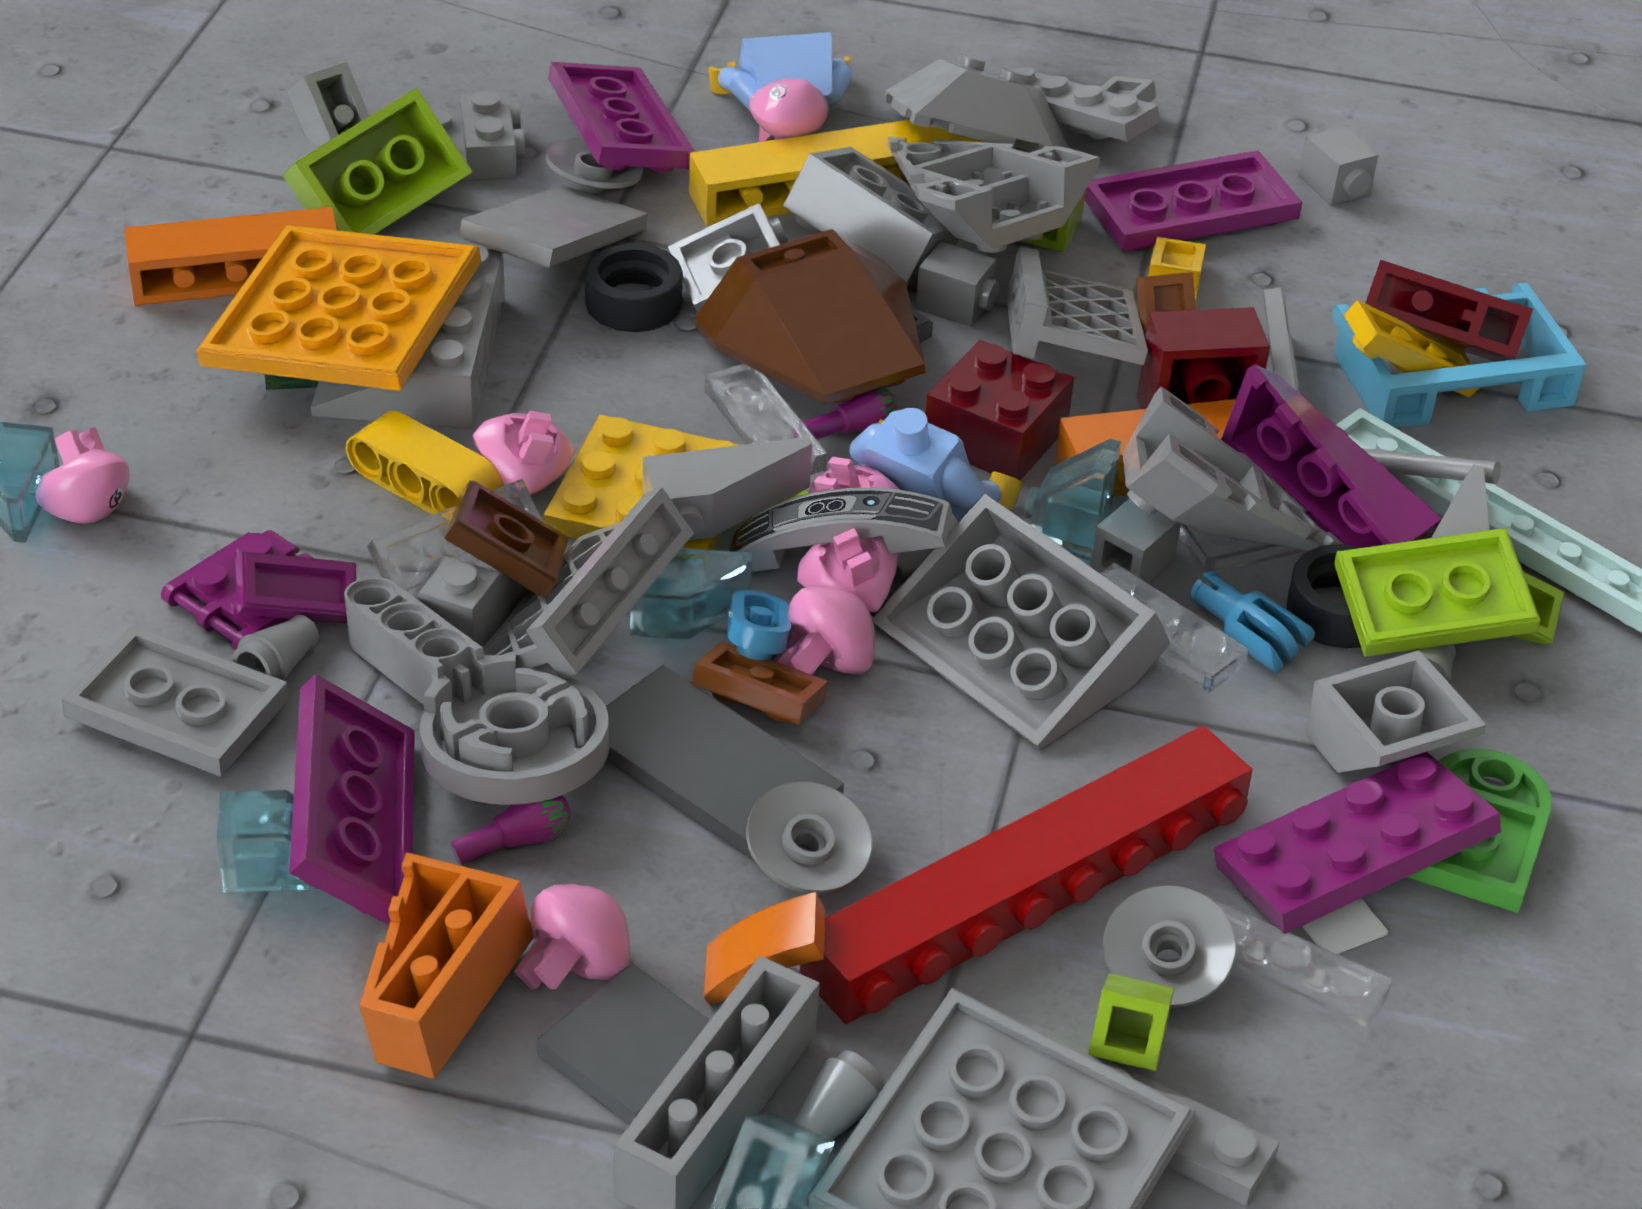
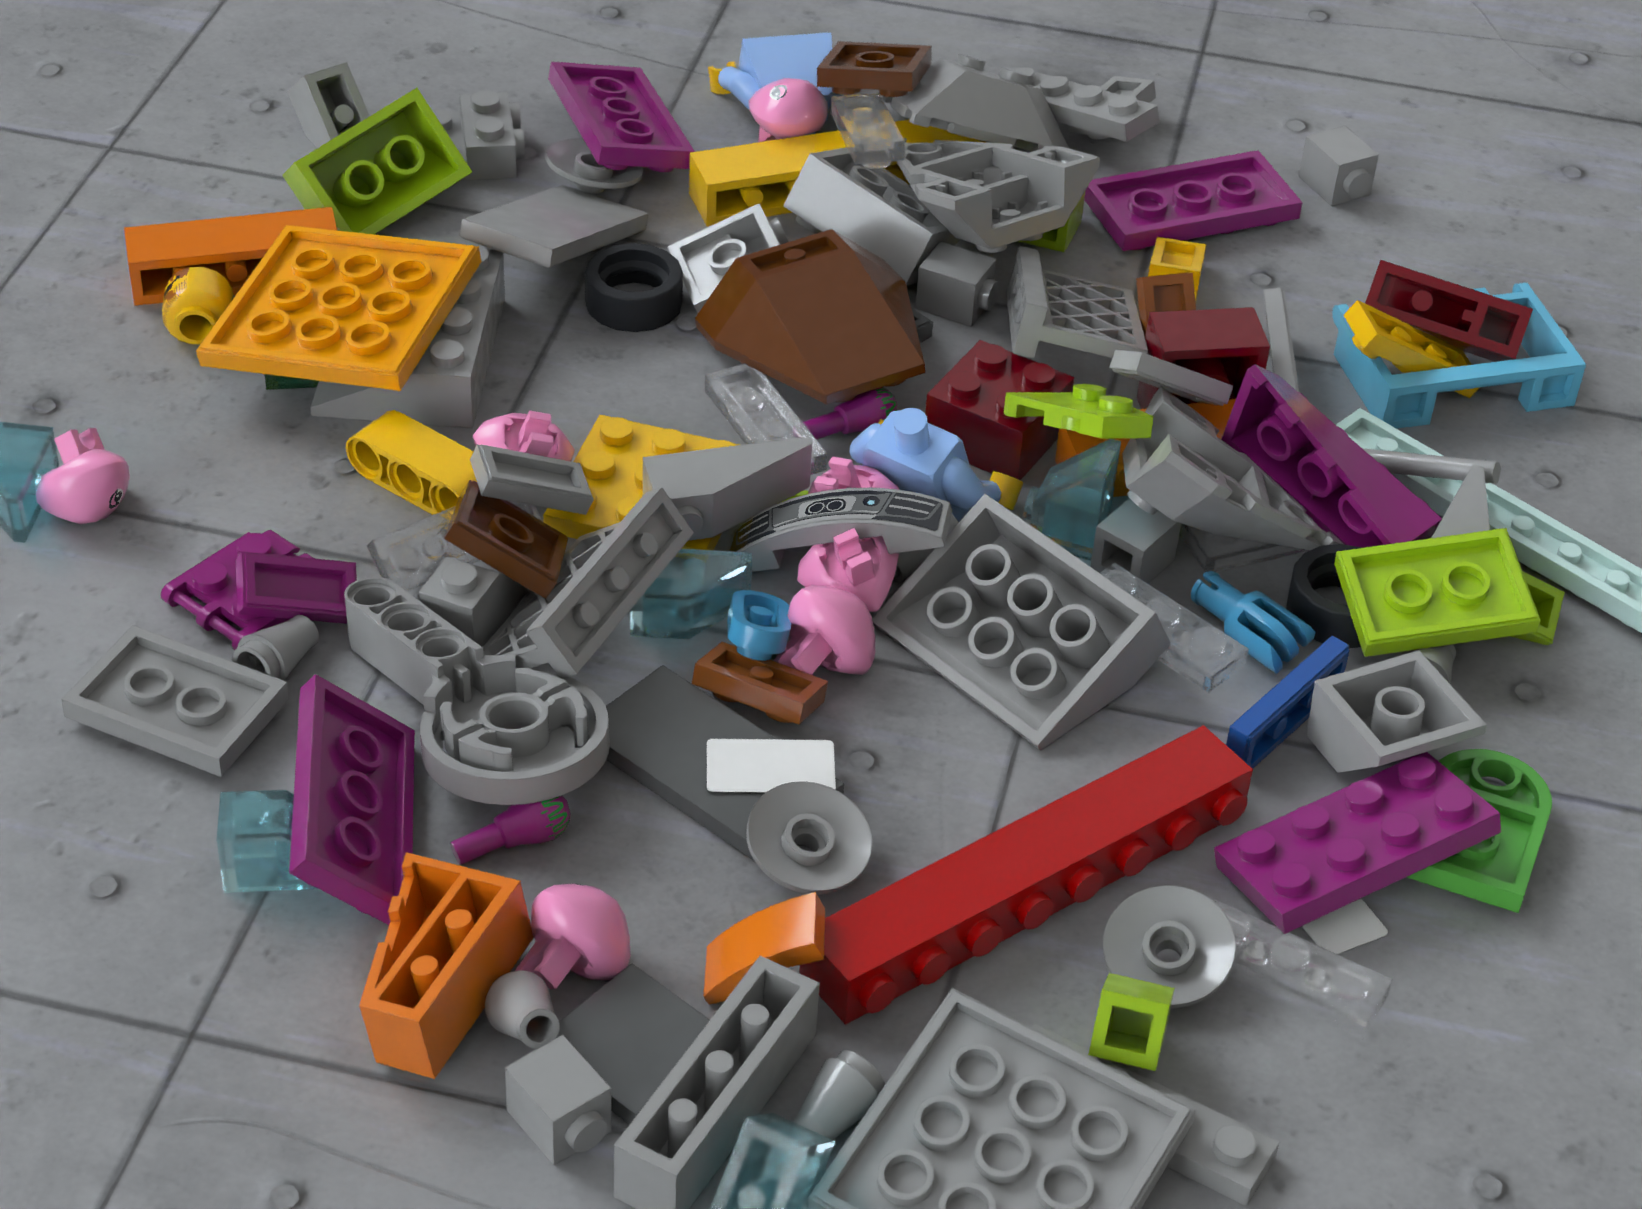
(194, 303): none -> yellow head
(522, 1008): none -> light grey cone
(531, 479): none -> light grey tile
(558, 1100): none -> light grey brick
(767, 763): none -> white sticker
(868, 130): none -> clear plate
(874, 66): none -> reddish brown plate
(1084, 411): none -> lime wing
(1171, 377): none -> light grey tile
(1285, 705): none -> blue tile

